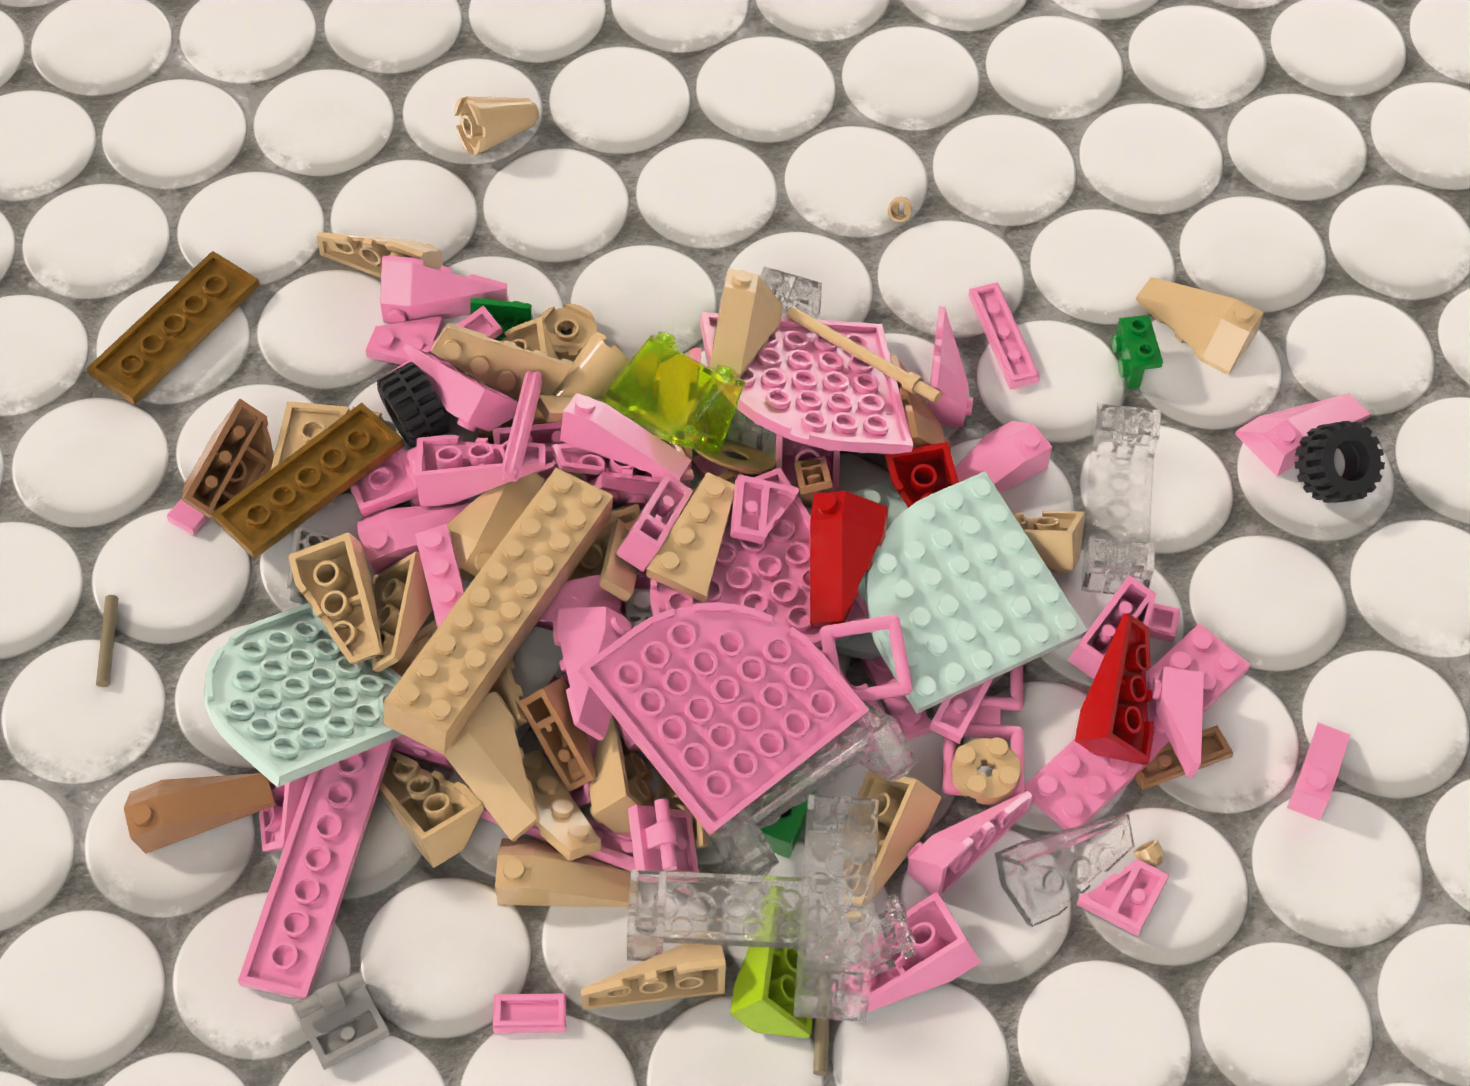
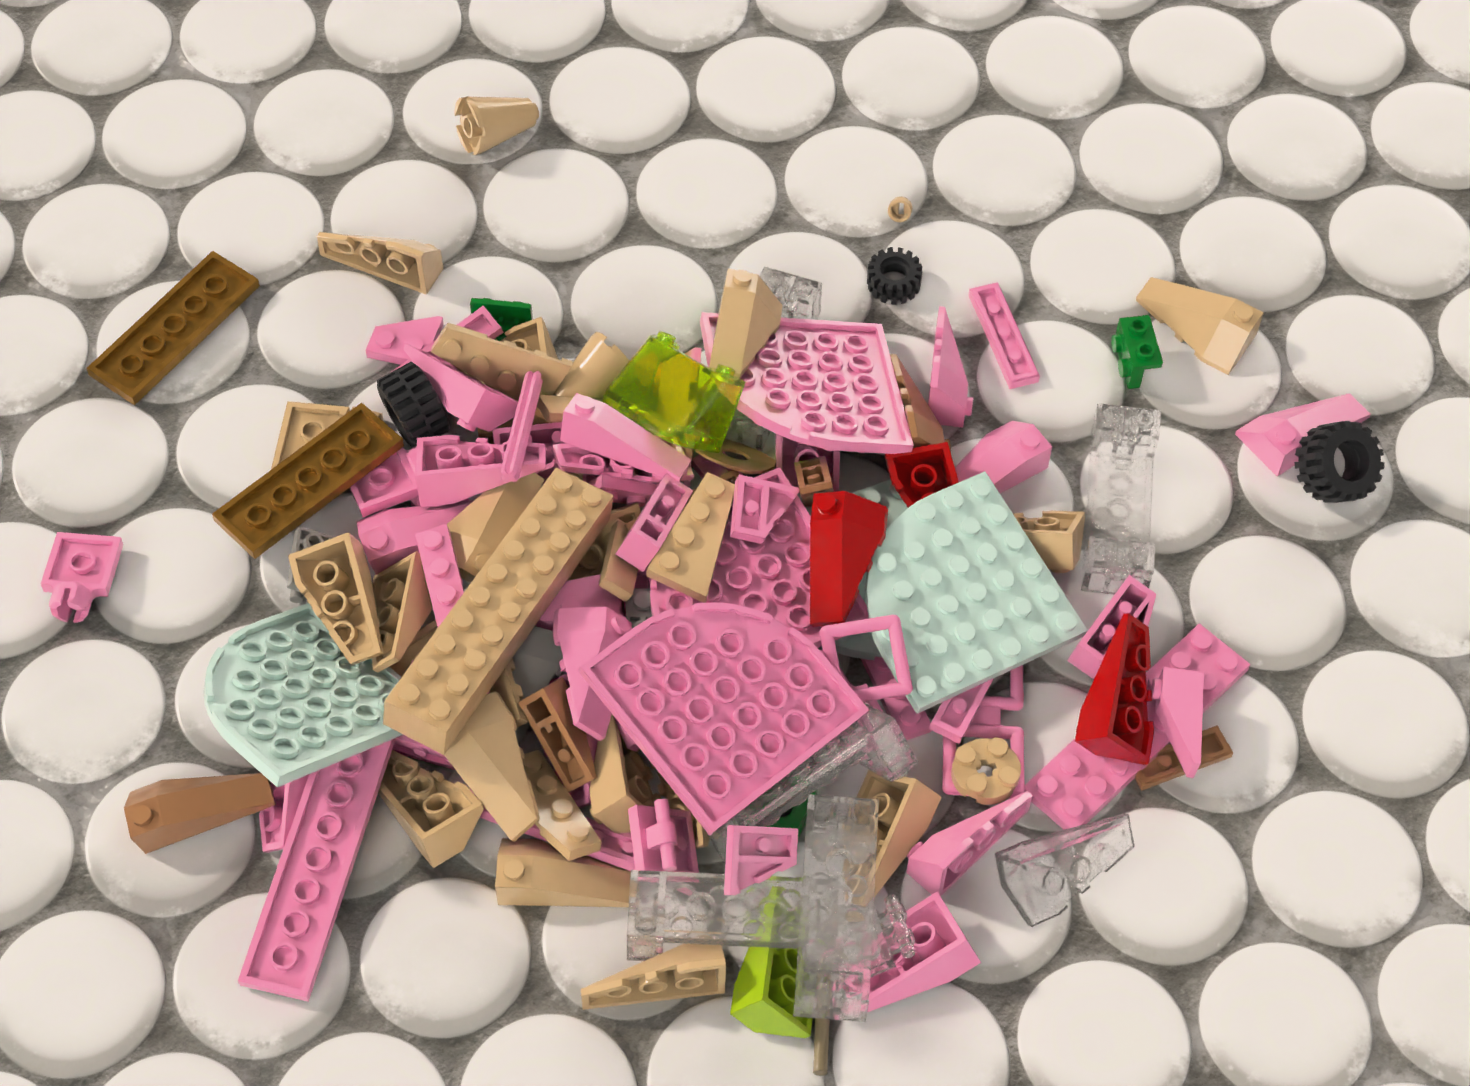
(79, 572): none -> bright pink plate
(107, 641): dark tan bar -> none
(187, 517): bright pink tile -> none
(231, 461): medium nougat wedge -> none
(340, 1020): light grey plate -> none
(423, 292): bright pink wedge -> none
(529, 1013): bright pink tile -> none
(573, 317): tan plate -> none
(757, 854): none -> bright pink wing
(894, 262): none -> black tyre
(910, 381): tan bar -> none
(1127, 896): bright pink wing -> none
(1150, 853): tan hinge -> none
(1164, 622): bright pink tile -> none
(1319, 771): bright pink slope -> none

